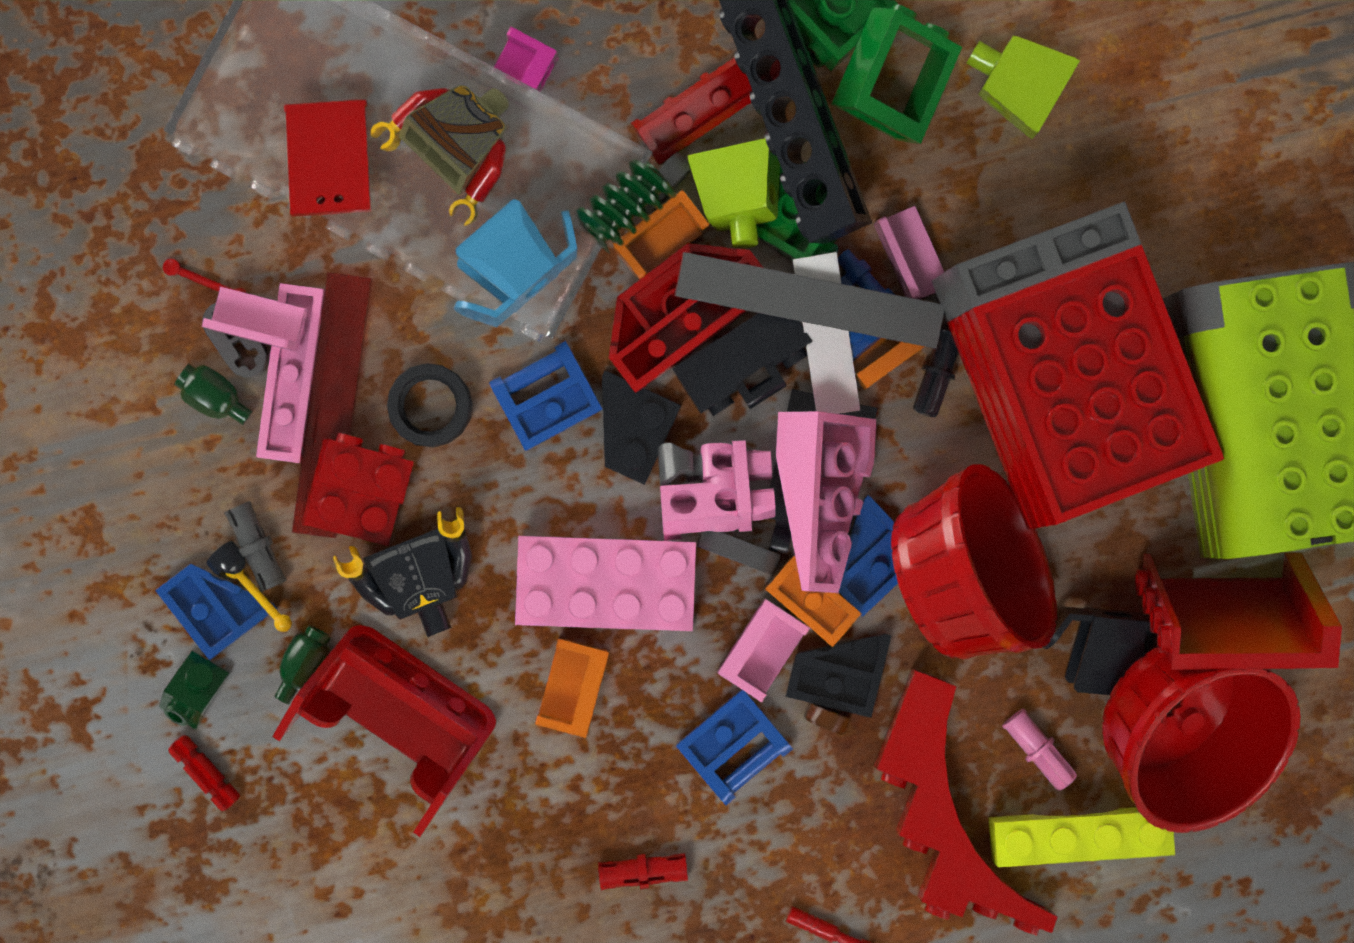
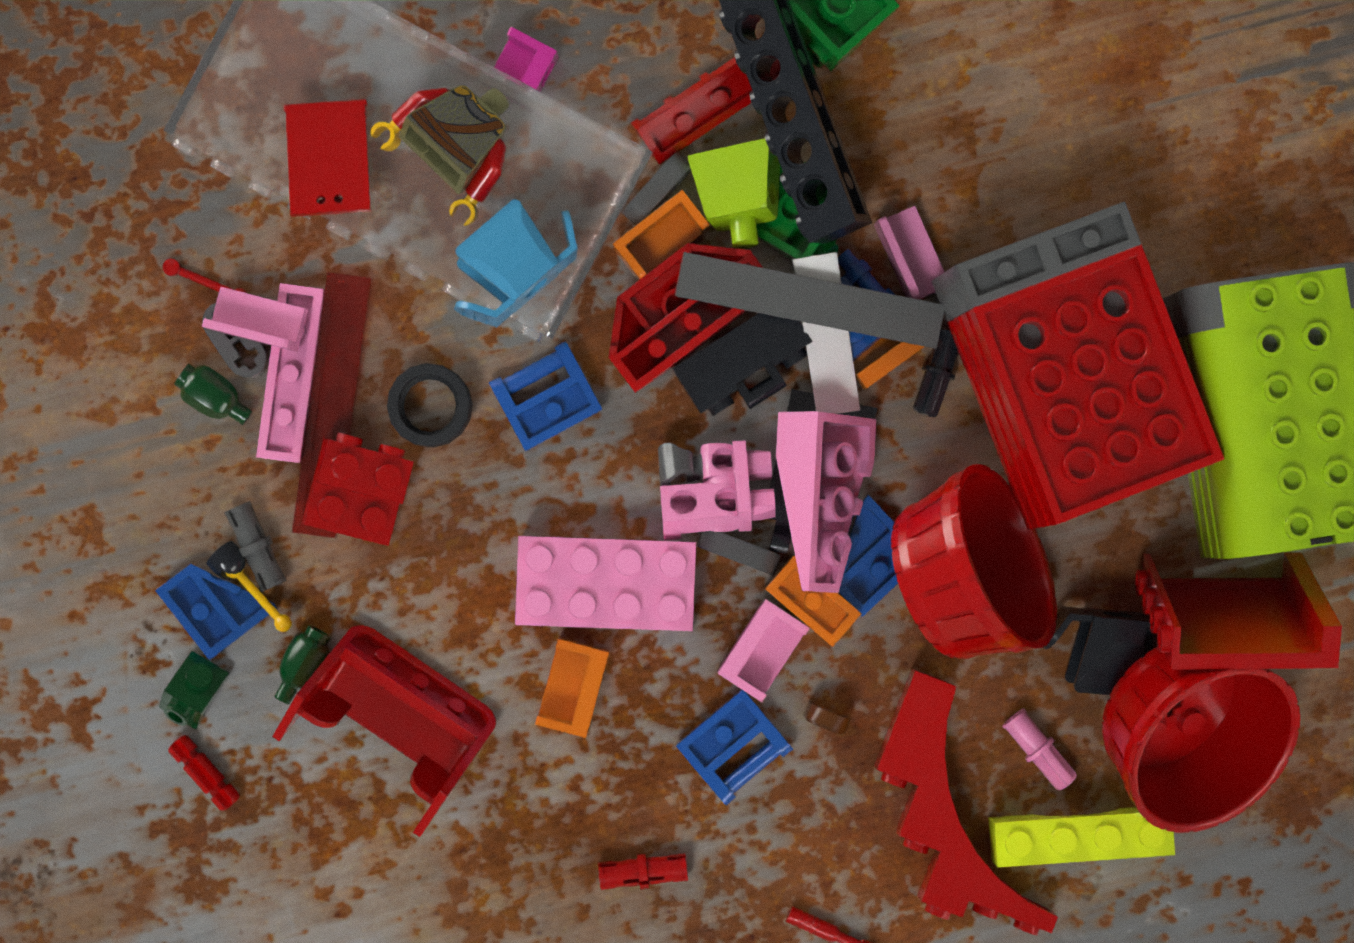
(415, 574): black torso -> none
(624, 203): dark green piece -> none
(634, 427): black wing -> none
(841, 675): black wing -> none
(866, 63): green window -> none
(1022, 80): lime torso -> none

